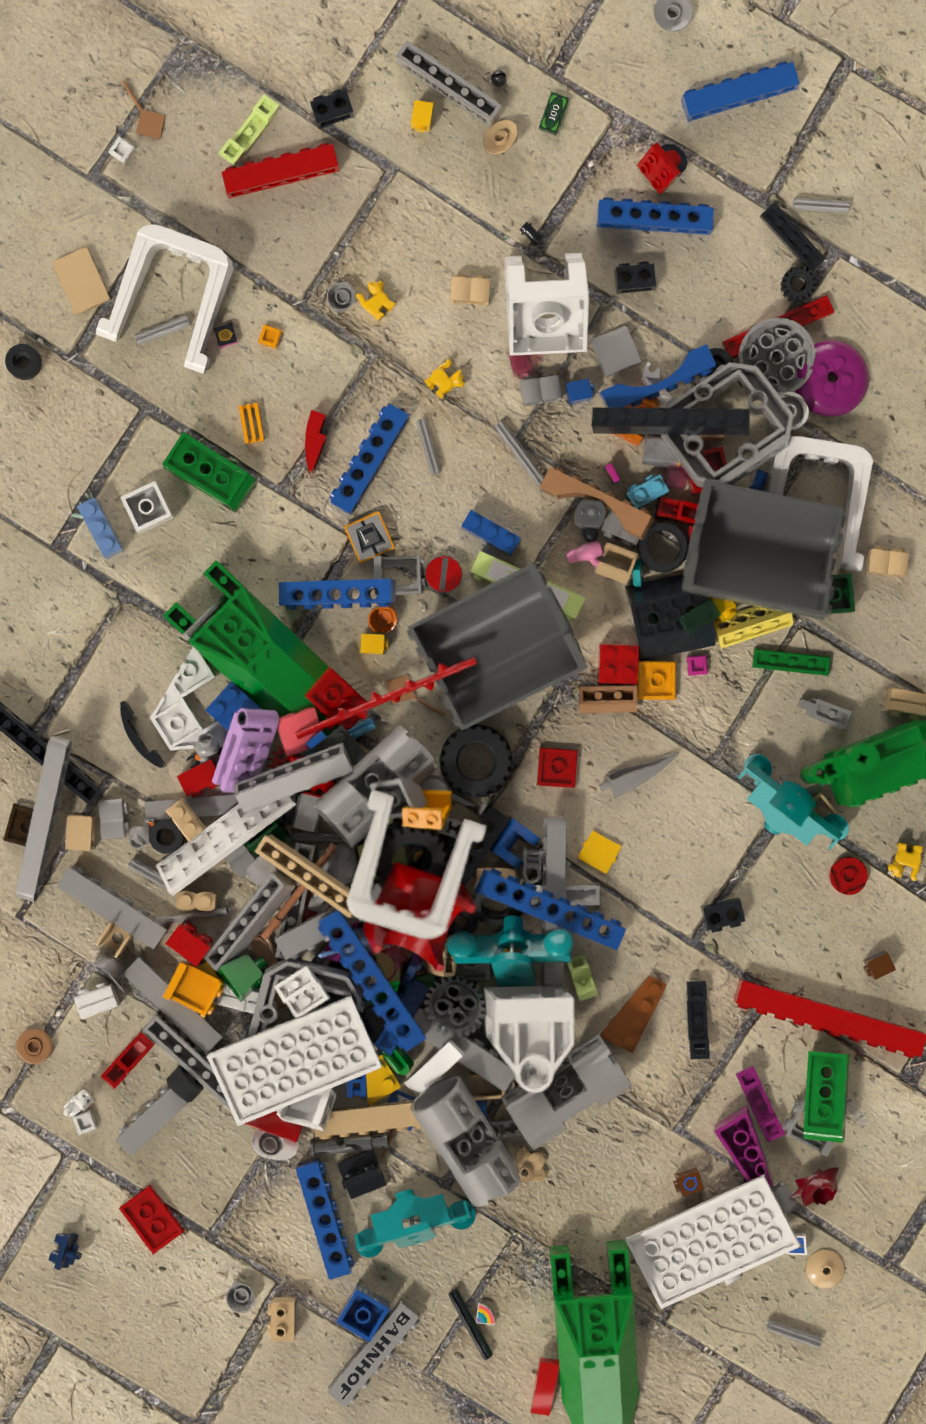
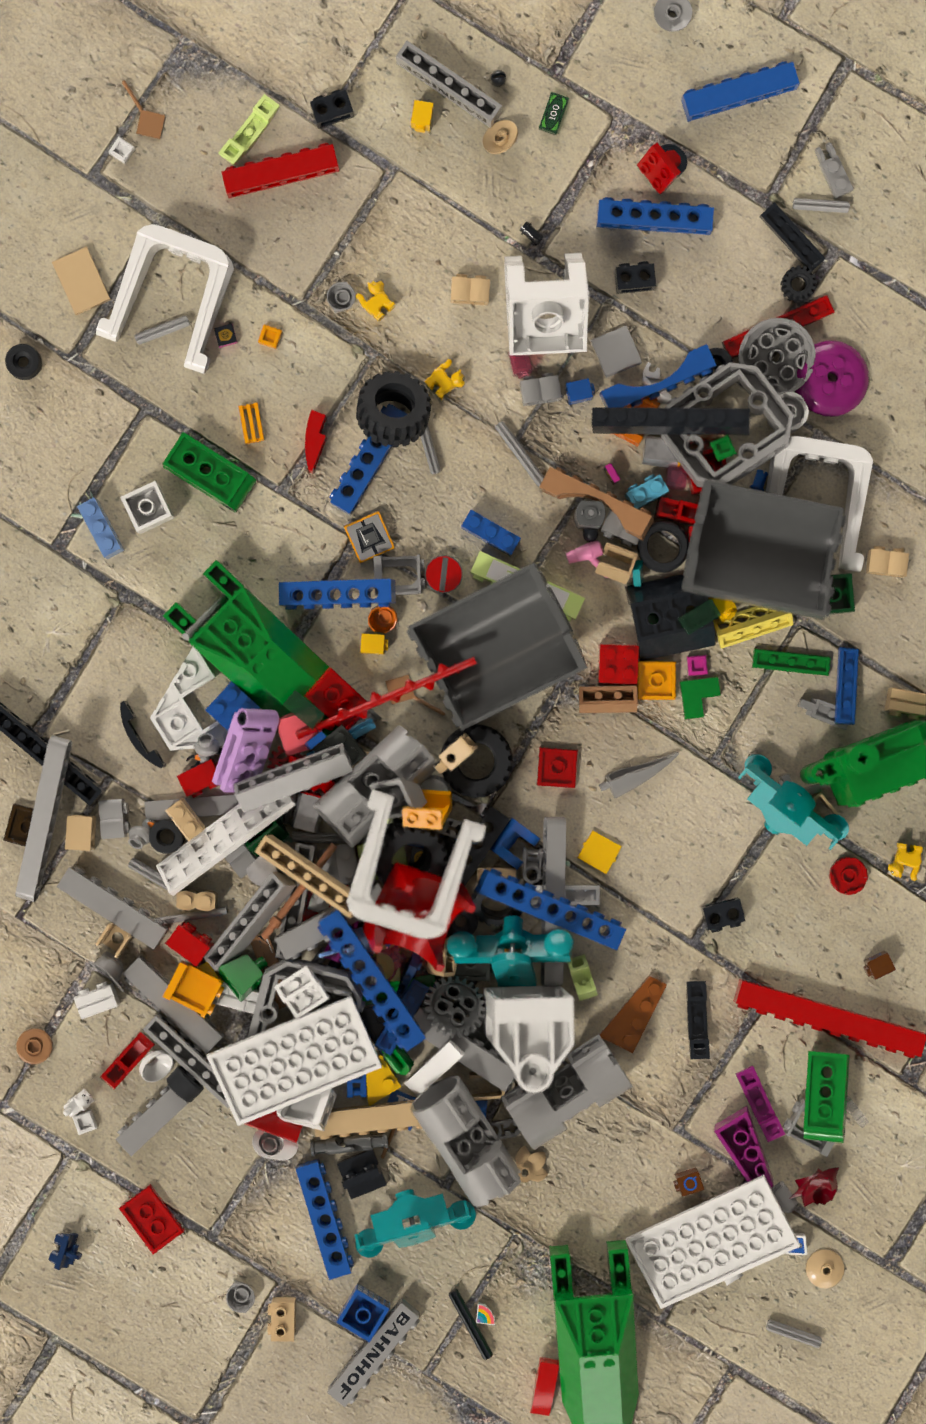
(158, 1068): none -> white piece
(304, 710): none -> clear green tile
(399, 389): none -> black tyre
(460, 748): none -> tan torso
(693, 692): none -> green tile
(723, 448): none -> green tile
(834, 172): none -> light grey hinge
(846, 686): none -> blue tile

